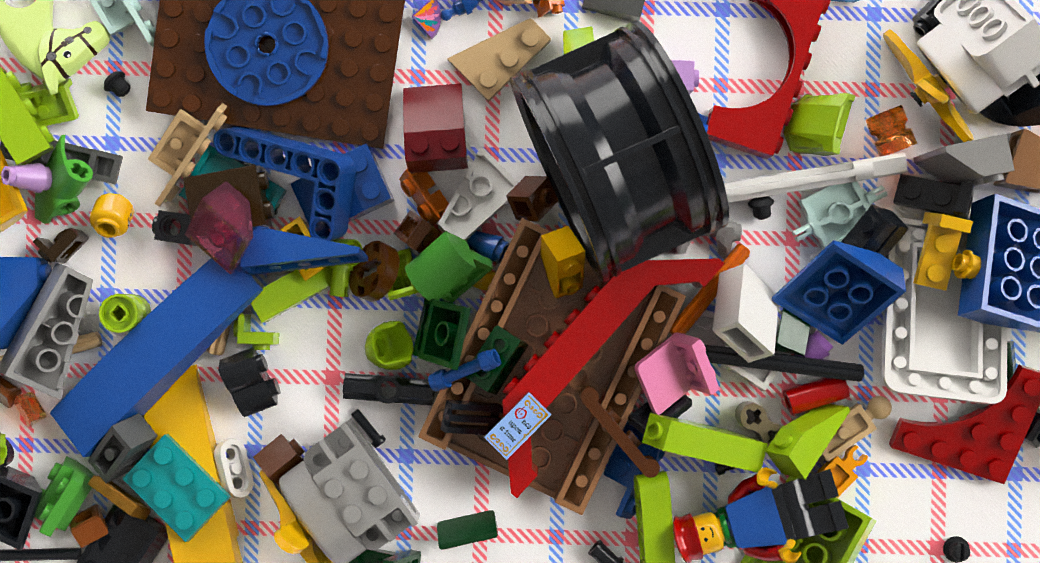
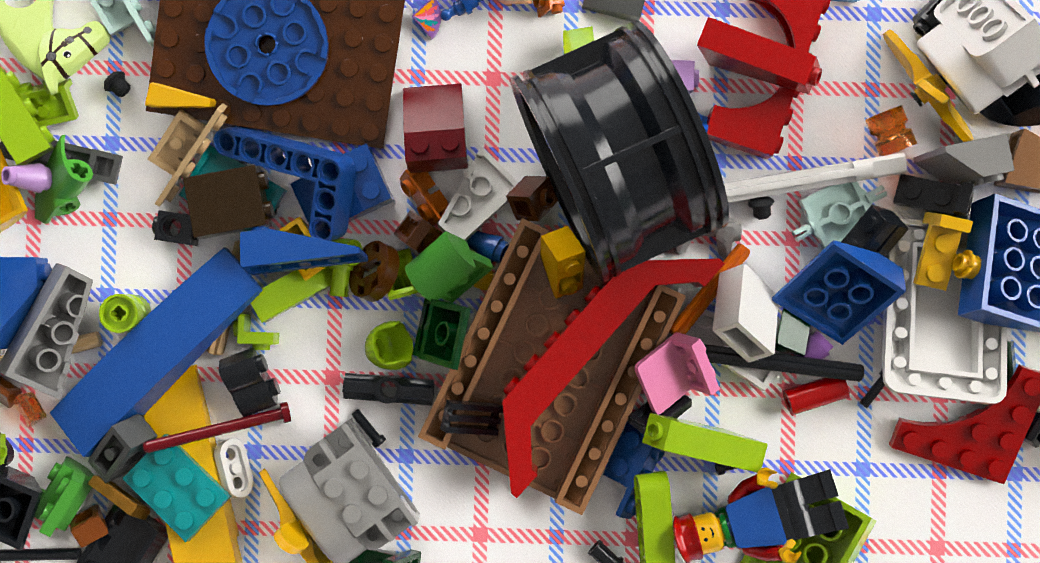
(65, 245): dark brown bracket -> none
(111, 215): yellow head -> none
(168, 97): none -> yellow slope
(222, 226): clear pink slope -> none
(279, 457): reddish brown brick -> none
(281, 413): none -> dark red bar
(467, 529): dark green slope -> none
(485, 361): blue bar -> none
(498, 58): tan wing -> none
(510, 351): dark green bracket -> none
(517, 425): light blue tile -> none
(627, 441): reddish brown plate -> none
(758, 57): none -> red slope
(760, 425): dark tan axle -> none
(803, 440): lime slope -> none
(818, 124): lime slope -> none
(842, 469): light orange plate -> none
(857, 425): tan plate -> none
(873, 391): none -> black piece
(956, 549): black piece -> none

